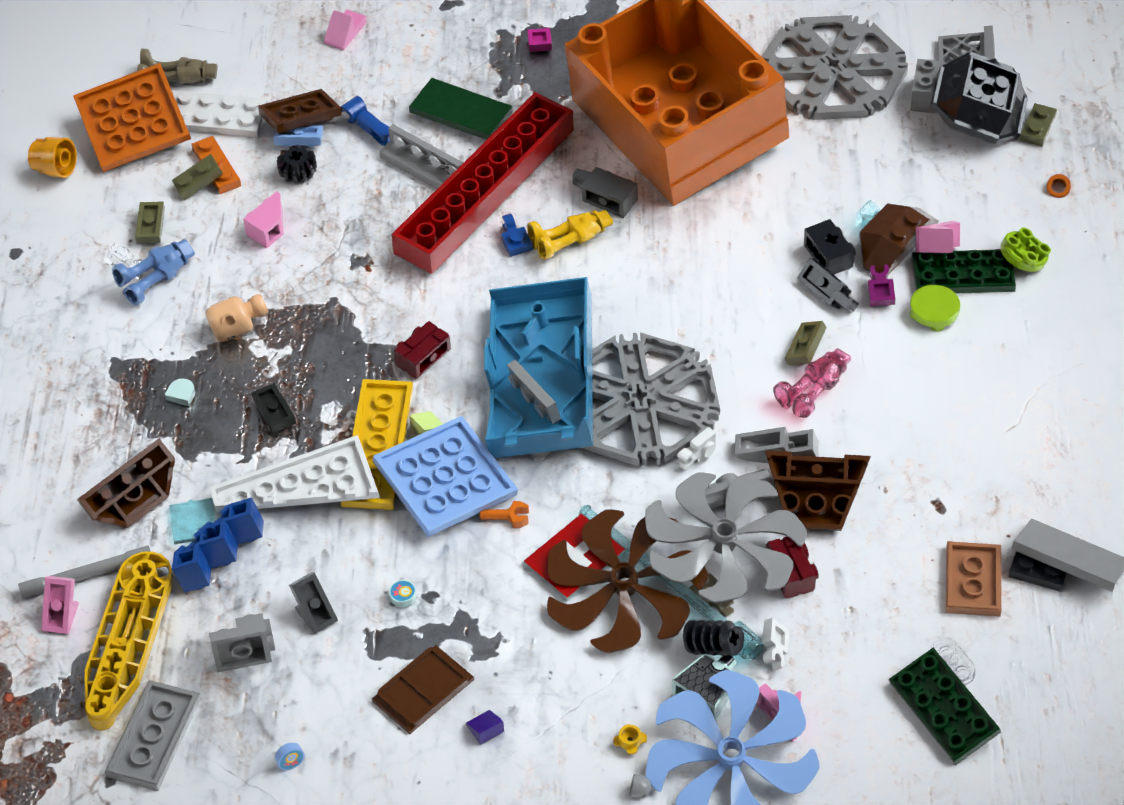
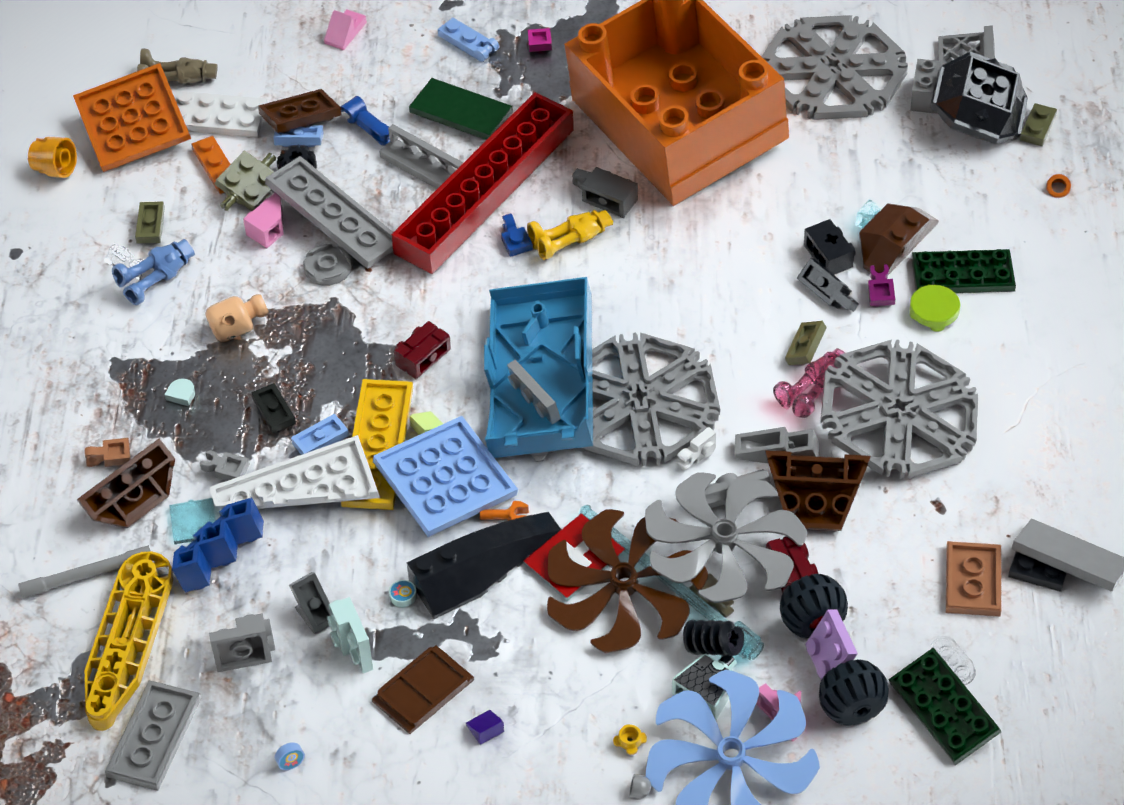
(58, 605): bright pink slope -> none
(113, 453): none -> nougat plate
(197, 177): olive plate -> none
(225, 467): none -> light grey plate
(246, 181): none -> plate
(320, 435): none -> light blue plate
(327, 264): none -> light grey tile
(332, 211): none -> light grey plate
(349, 633): none -> light aqua plate
(468, 39): none -> light blue plate
(474, 562): none -> black wedge
(776, 639): white plate -> none
(848, 688): none -> black plate
(900, 391): none -> light grey plate
(938, 237): bright pink slope -> none
(1025, 250): lime tile -> none

